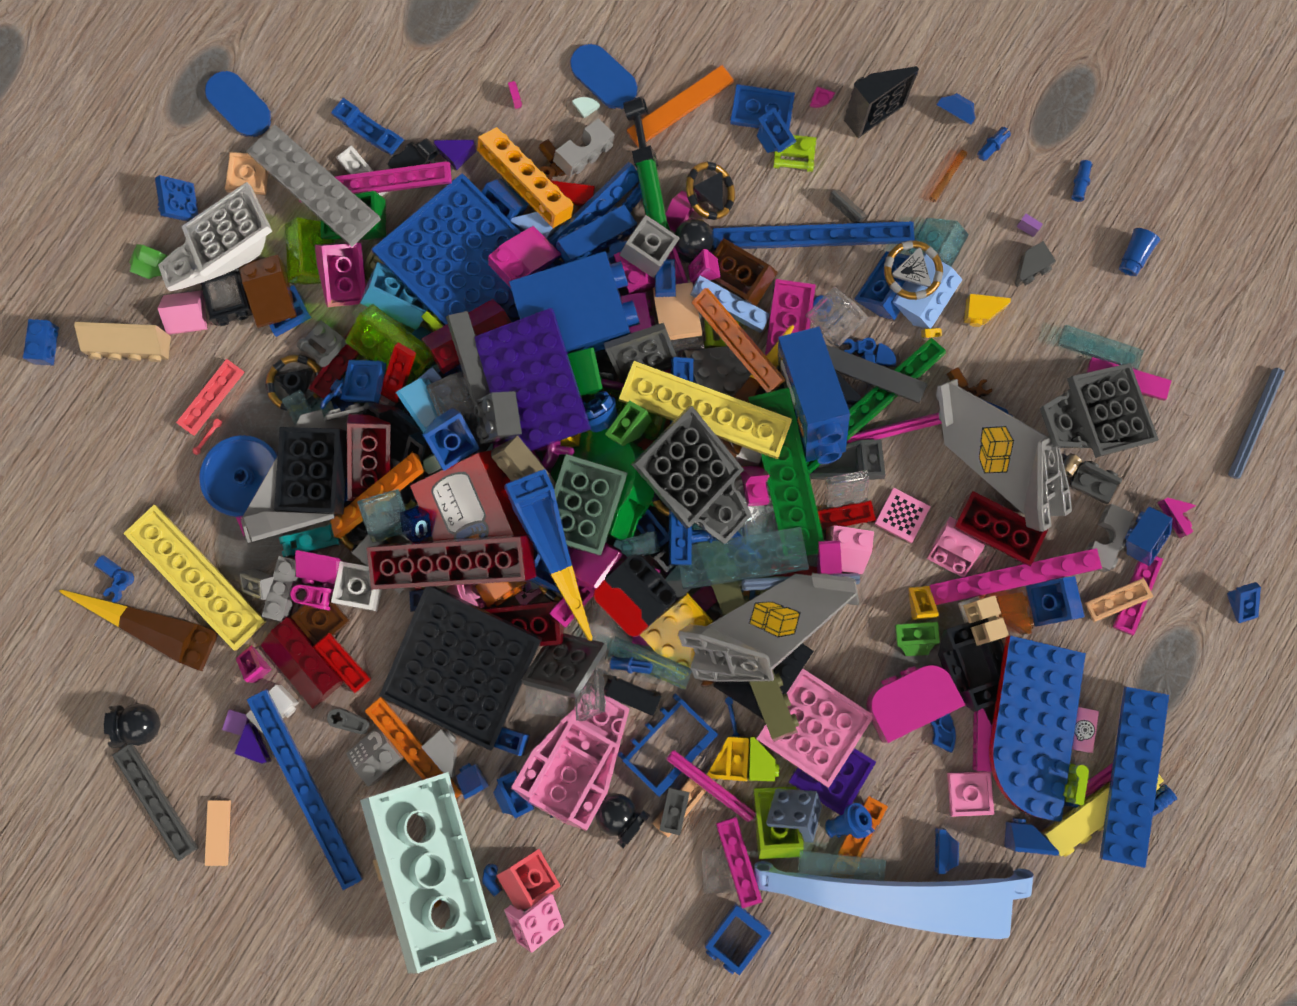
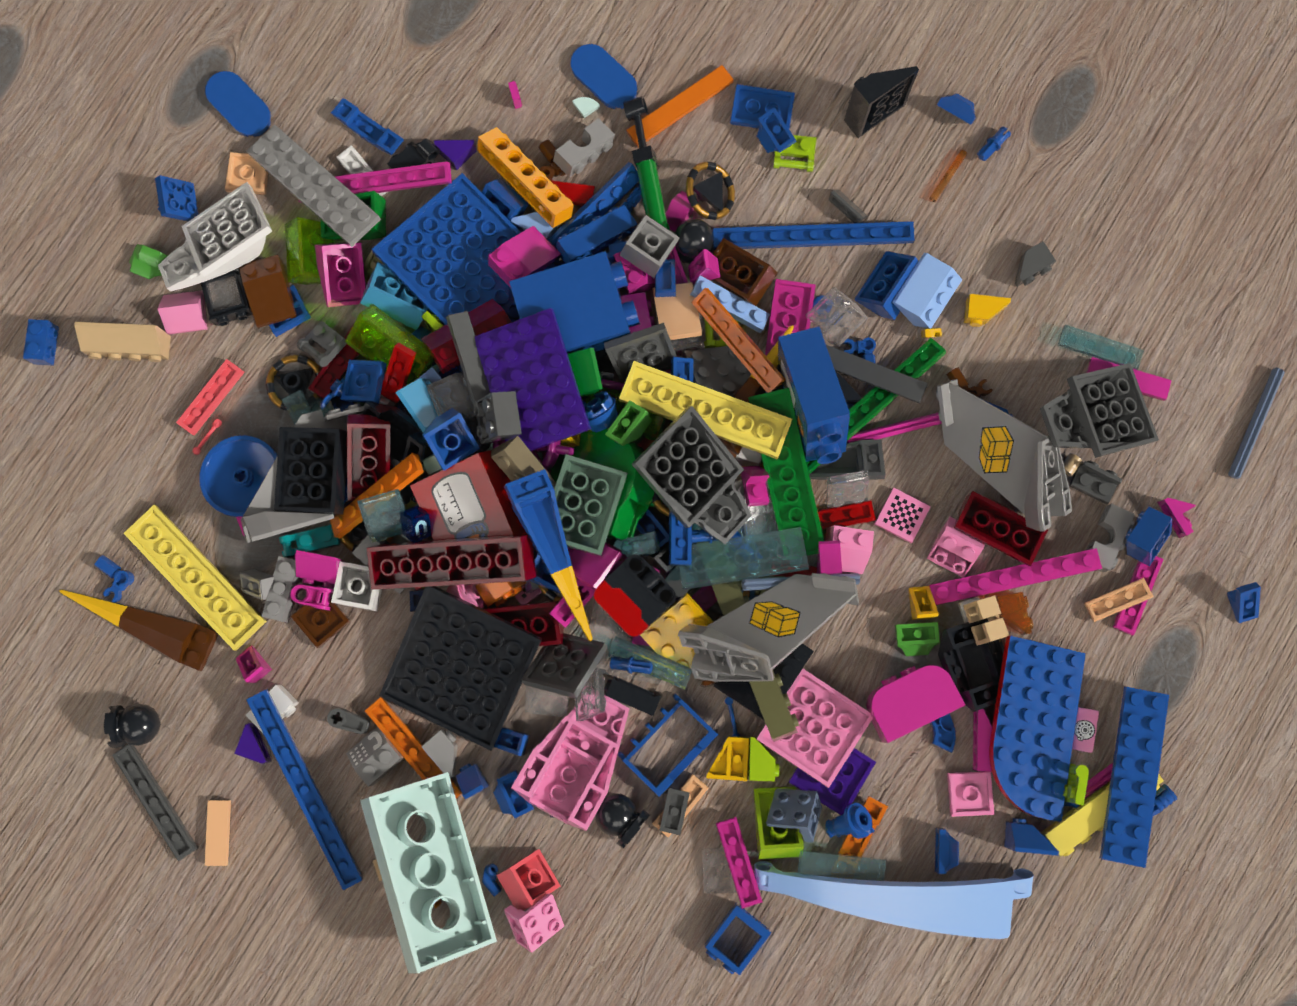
(235, 722): medium lavender tile -> none
(301, 662): dark red slope -> none
(342, 662): red tile -> none
(711, 786): dark pink axle -> none
(821, 97): dark pink tile -> none
(885, 356): blue tile -> none
(913, 270): piece -> none
(944, 237): clear light blue slope -> none
(1029, 225): medium lavender tile -> none
(1055, 601): blue slope -> none
(1081, 180): blue pin -> none
(1138, 251): blue plant -> none

